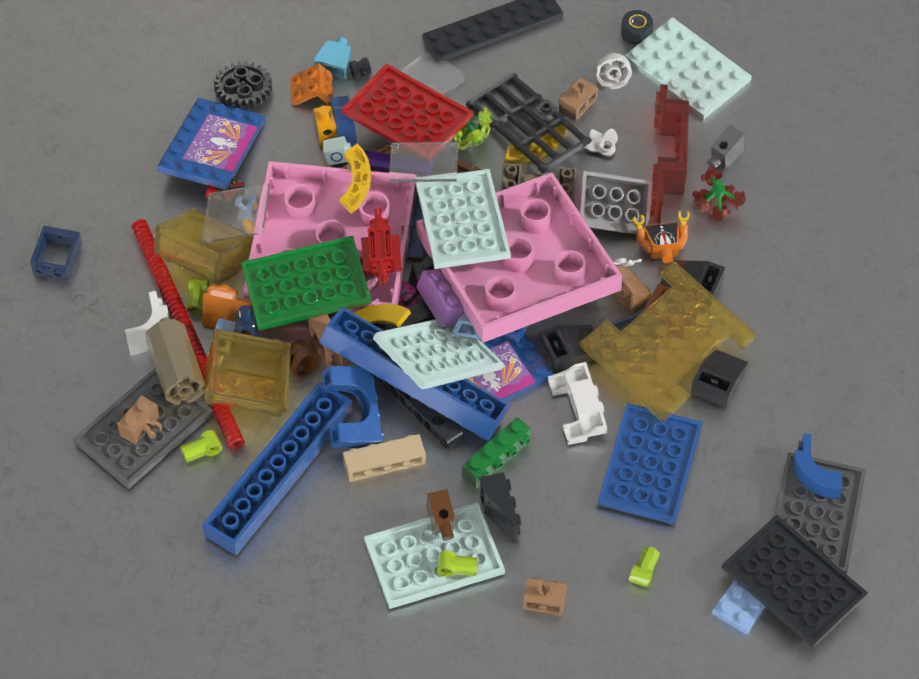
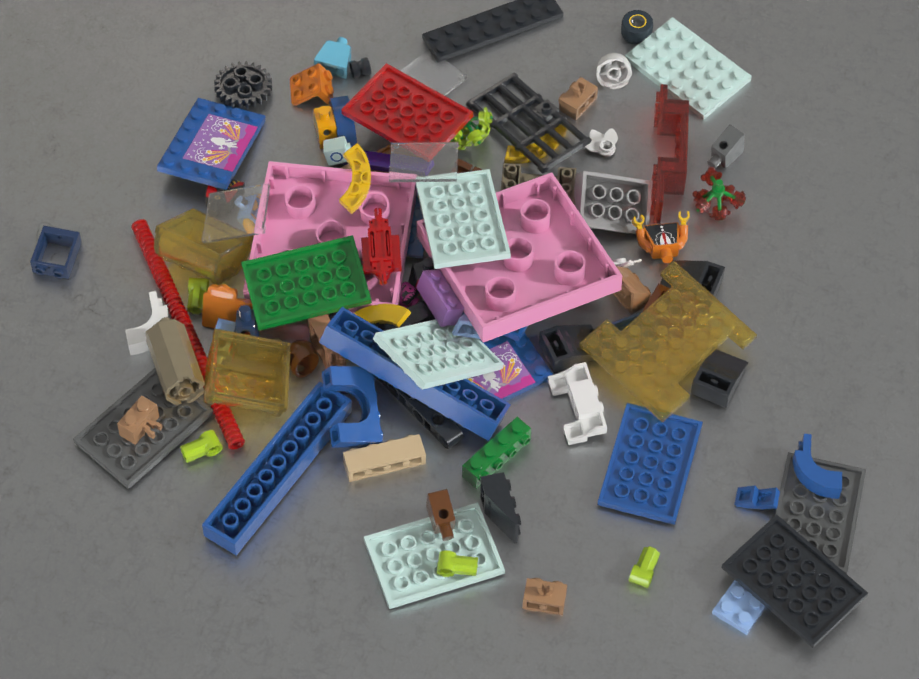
(756, 498): none -> blue slope

